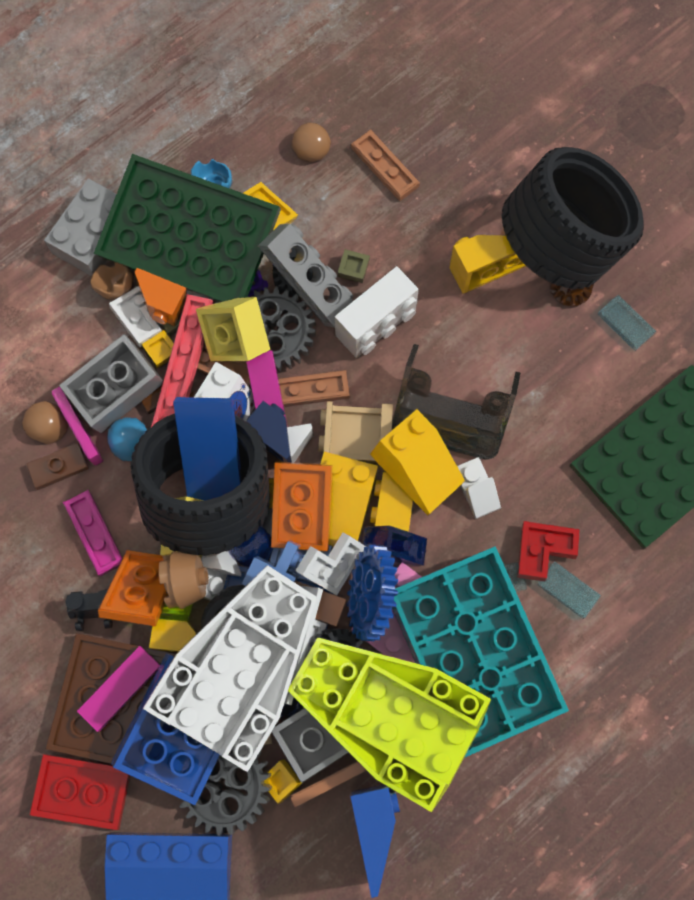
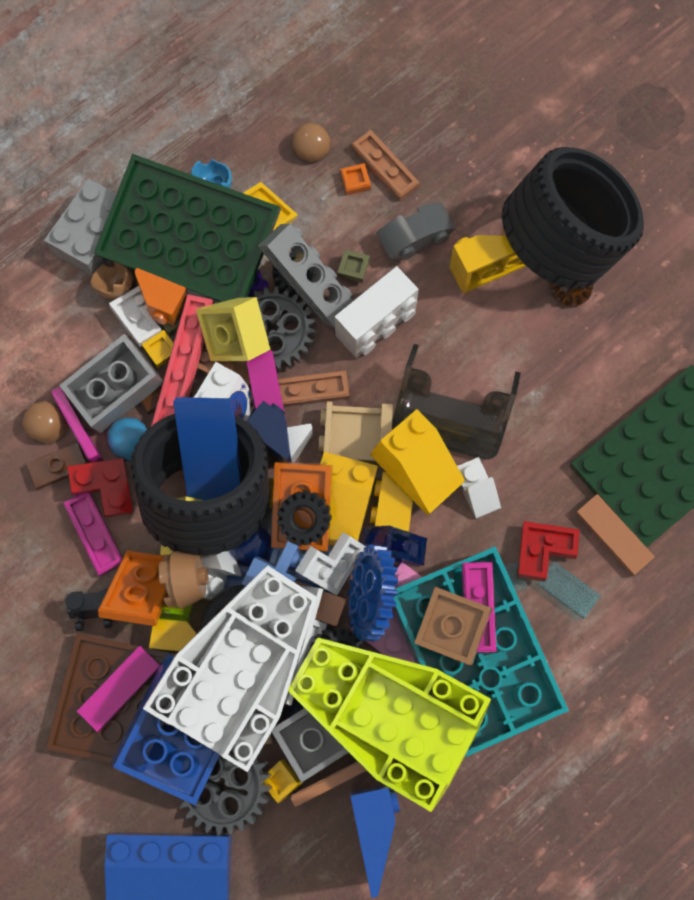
(80, 792): red plate -> none
(103, 477): none -> red plate
(299, 534): none -> black tyre
(355, 179): none -> orange tile
(408, 235): none -> dark grey brick
(453, 626): none -> medium nougat plate
(478, 587): none -> dark pink tile
(615, 535): none -> nougat tile
(626, 323): clear light blue tile -> none

